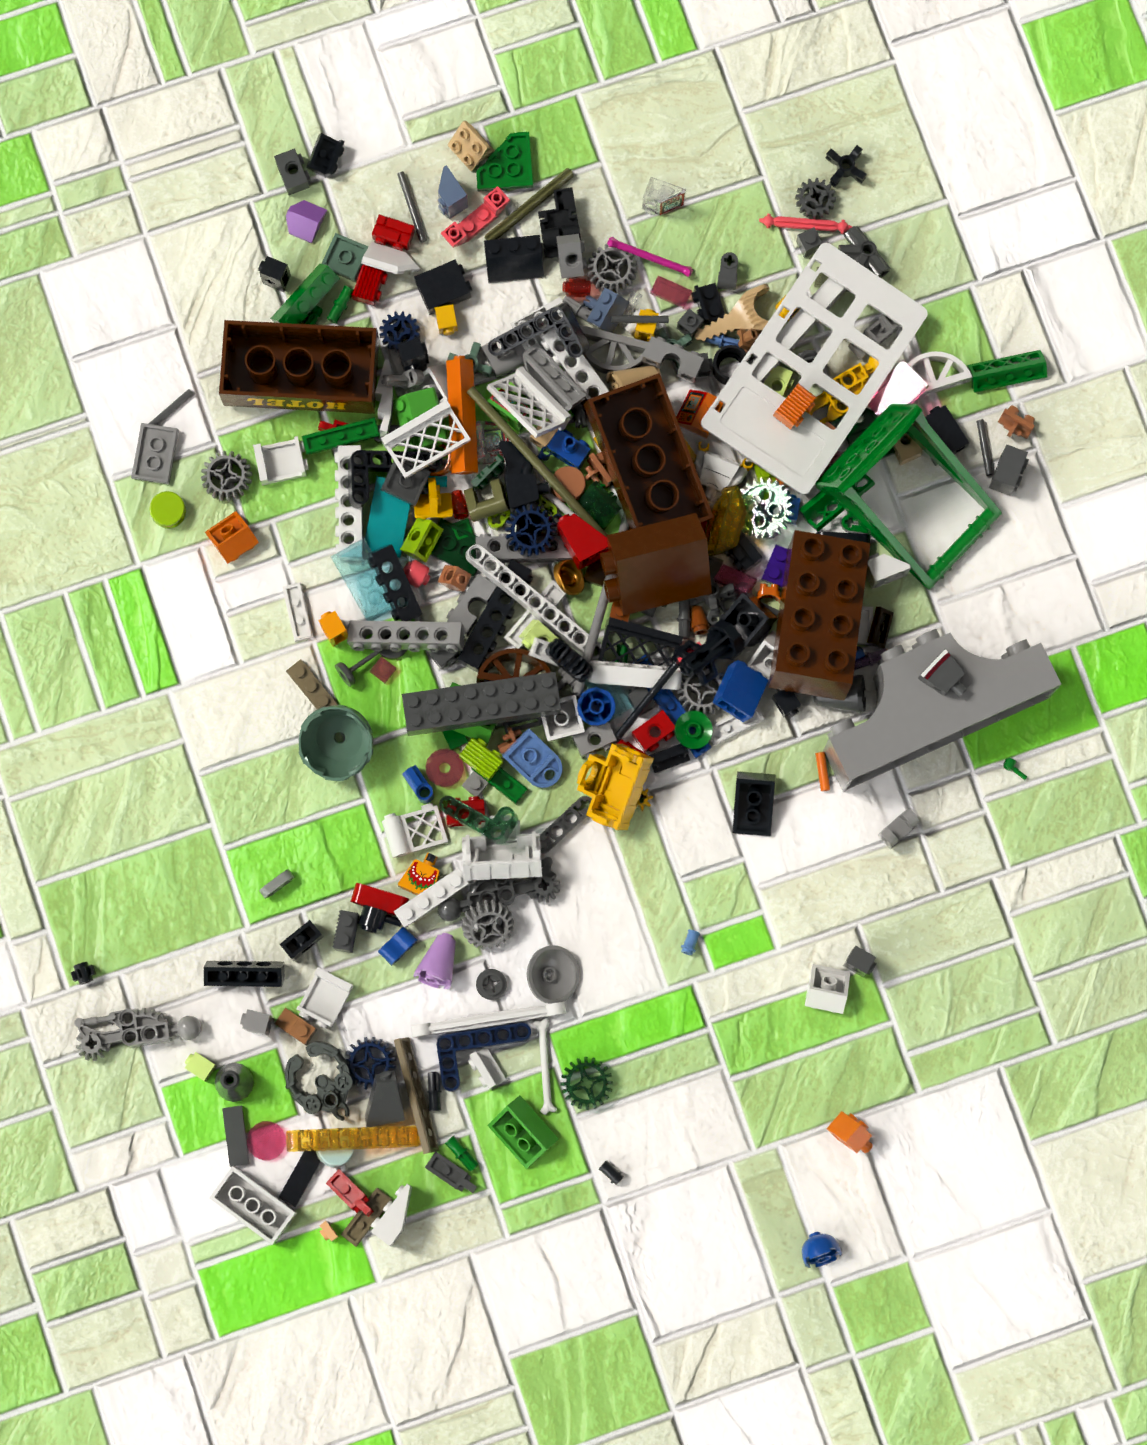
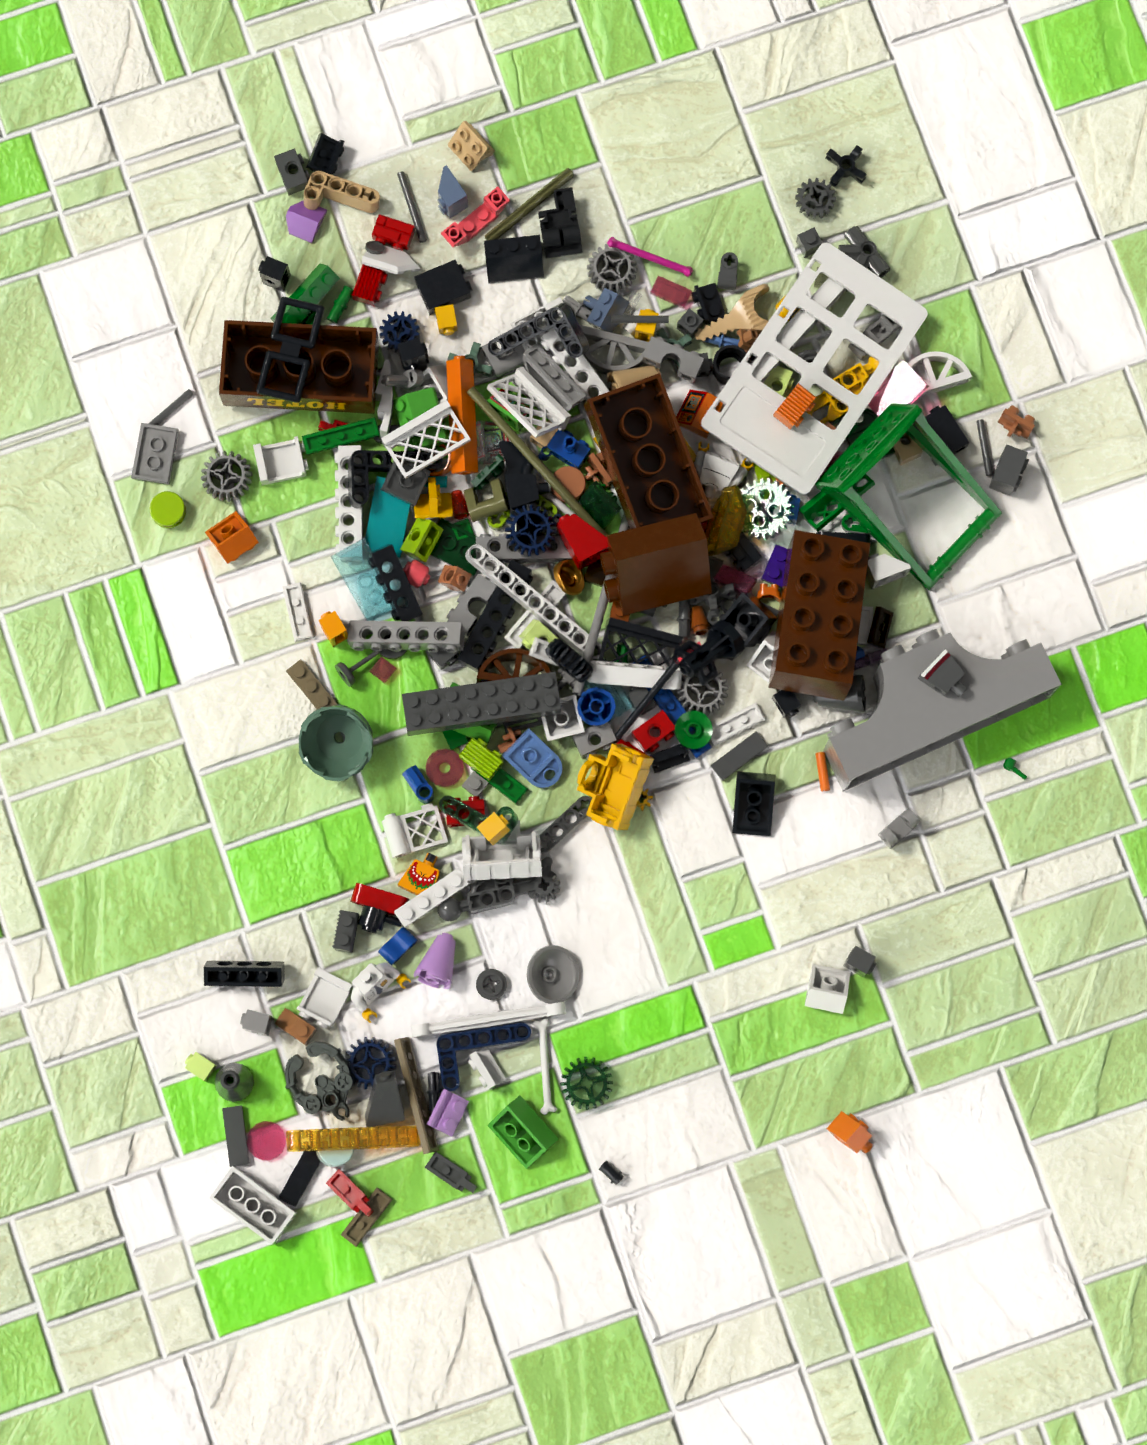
(83, 973): black gear -> none
(143, 1021): light grey arm -> none
(276, 884): light grey beam -> none
(290, 349): none -> black bar
(301, 940): black brick -> none
(328, 1232): light nougat plate -> none
(345, 256): sand green tile -> none
(365, 199): none -> tan beam
(372, 983): none -> white torso
(374, 247): none -> dark grey piece
(393, 1221): white slope -> none
(447, 1112): none -> lavender plate
(461, 1153): green axle -> none
(486, 917): light grey gear -> none
(494, 828): none -> yellow brick
(508, 165): green plate -> none
(571, 245): light grey brick -> none
(576, 287): clear red brick -> none
(579, 415): dark grey pin -> none
(662, 197): clear slope -> none
(690, 942): medium blue pin -> none
(739, 756): none -> dark grey tile
(740, 690): blue brick -> none
(804, 223): coral wheel -> none
(820, 1249): blue cylinder -> none
(1008, 372): green fence -> none

